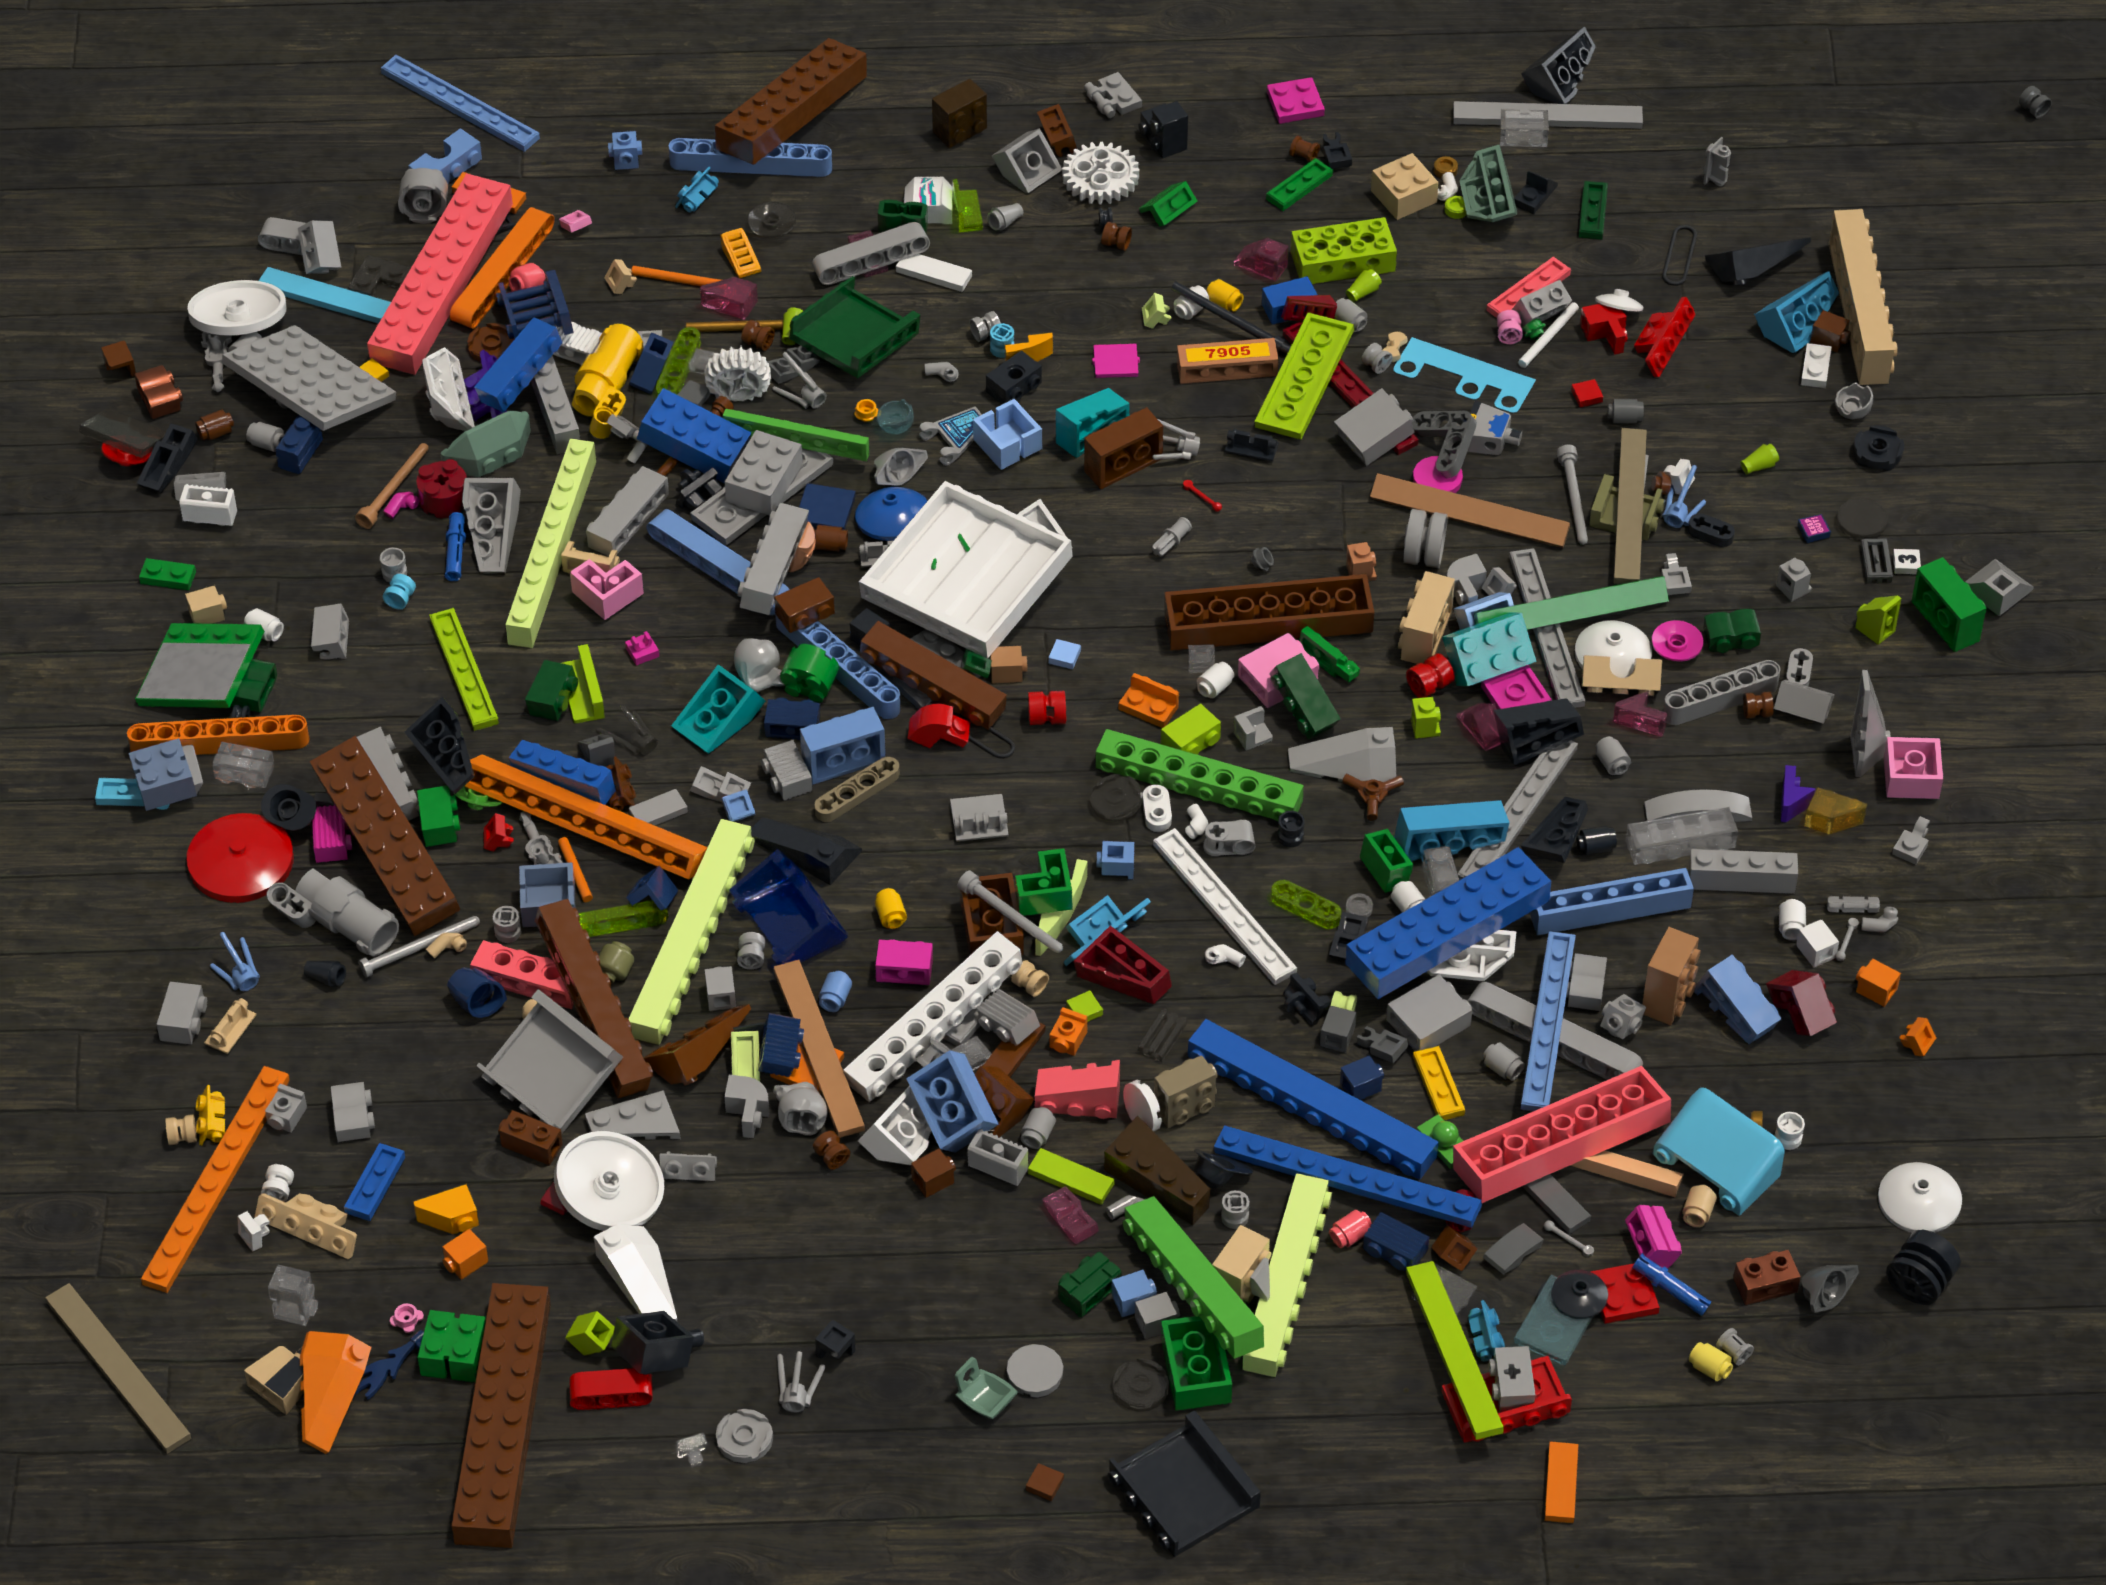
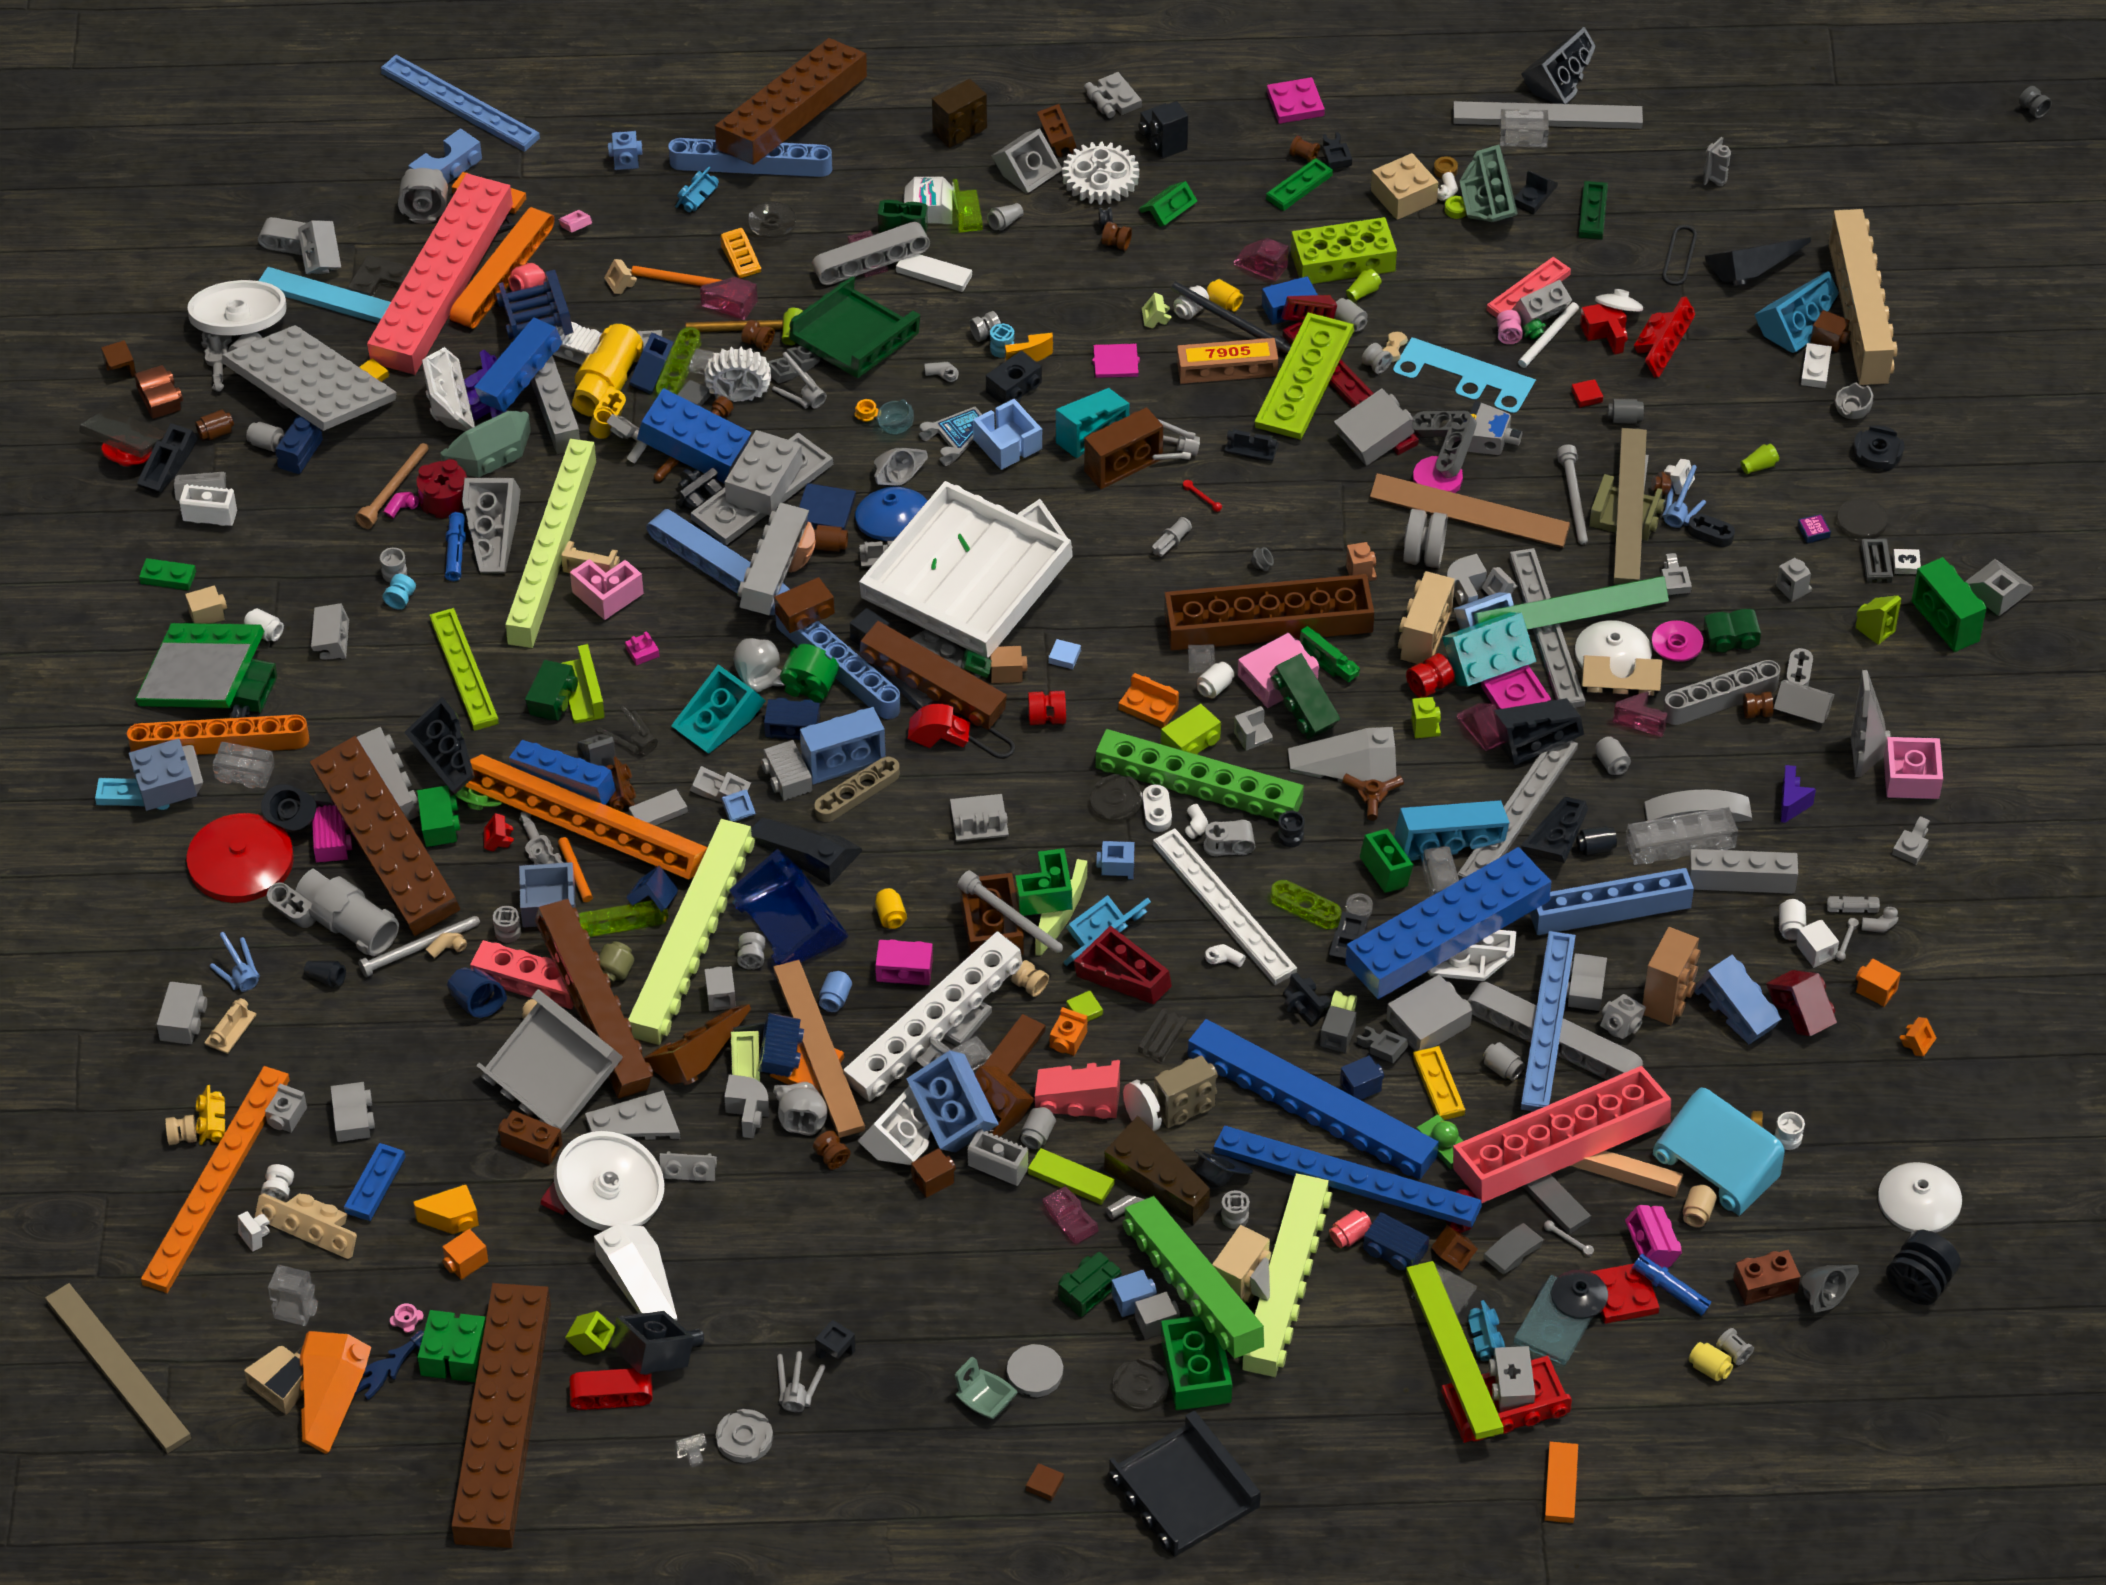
(490, 338): reddish brown tile -> none
(627, 511): light grey brick -> none
(810, 437): bright green plate -> none
(1007, 1017): light grey brick -> none
(1406, 895): white brick -> none
(1834, 812): clear yellow slope -> none

